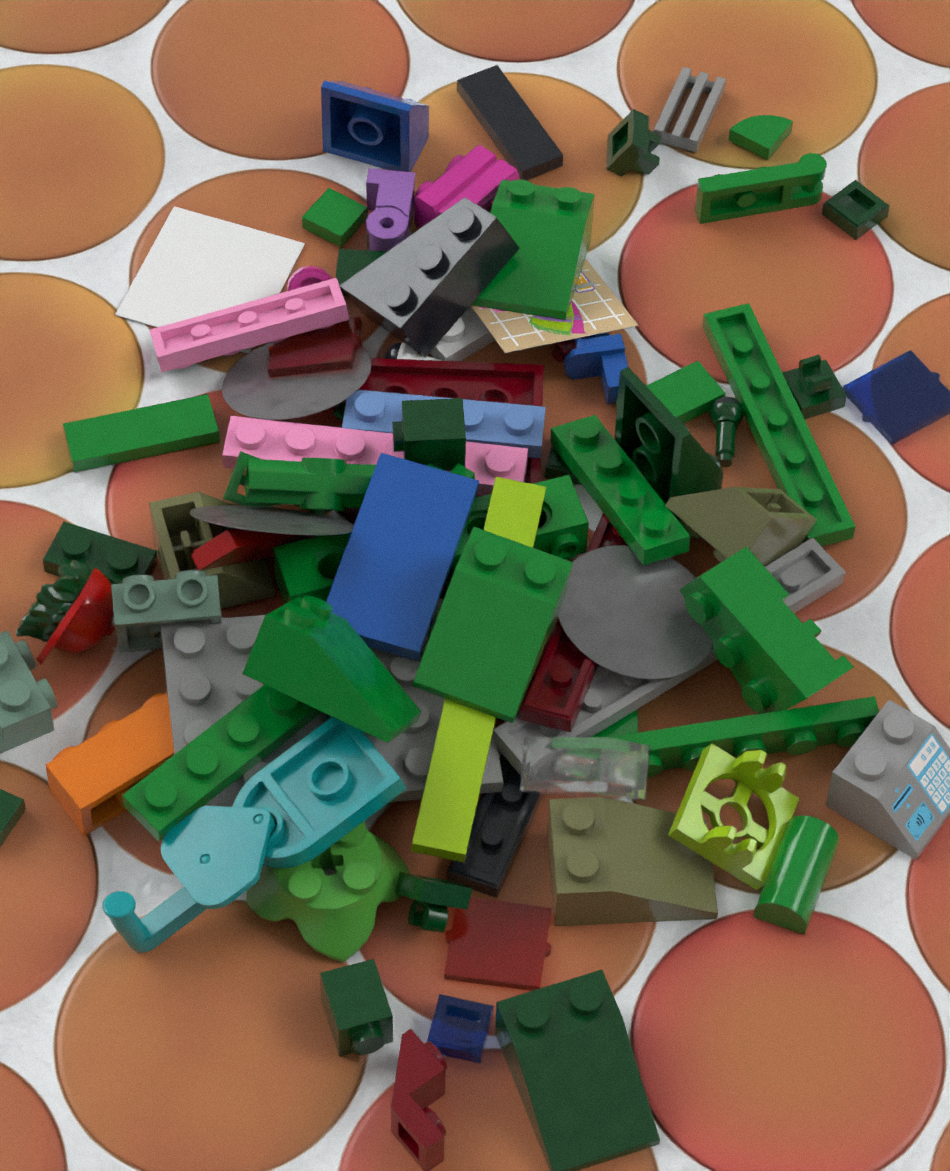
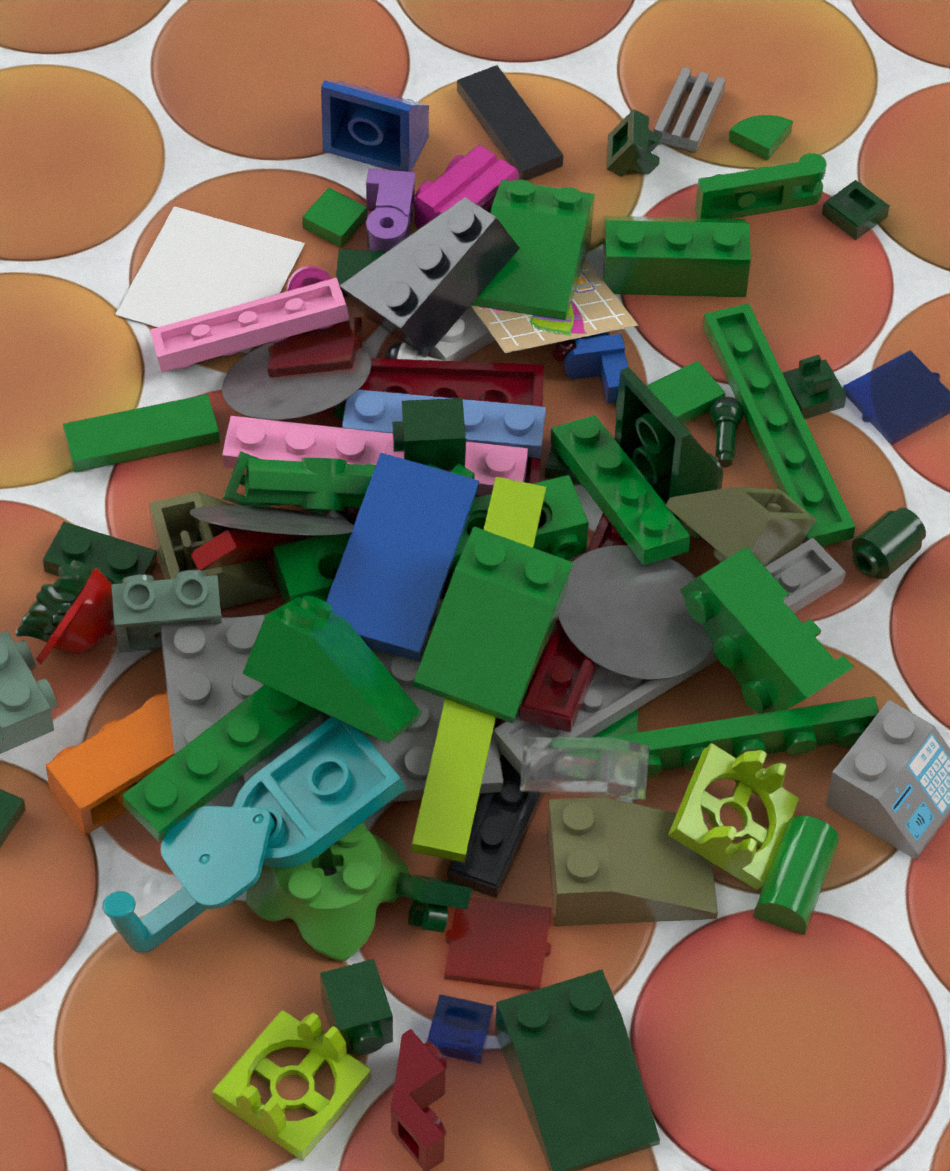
(245, 1100): none -> lime piece
(676, 256): none -> green slope
(888, 543): none -> dark green brick

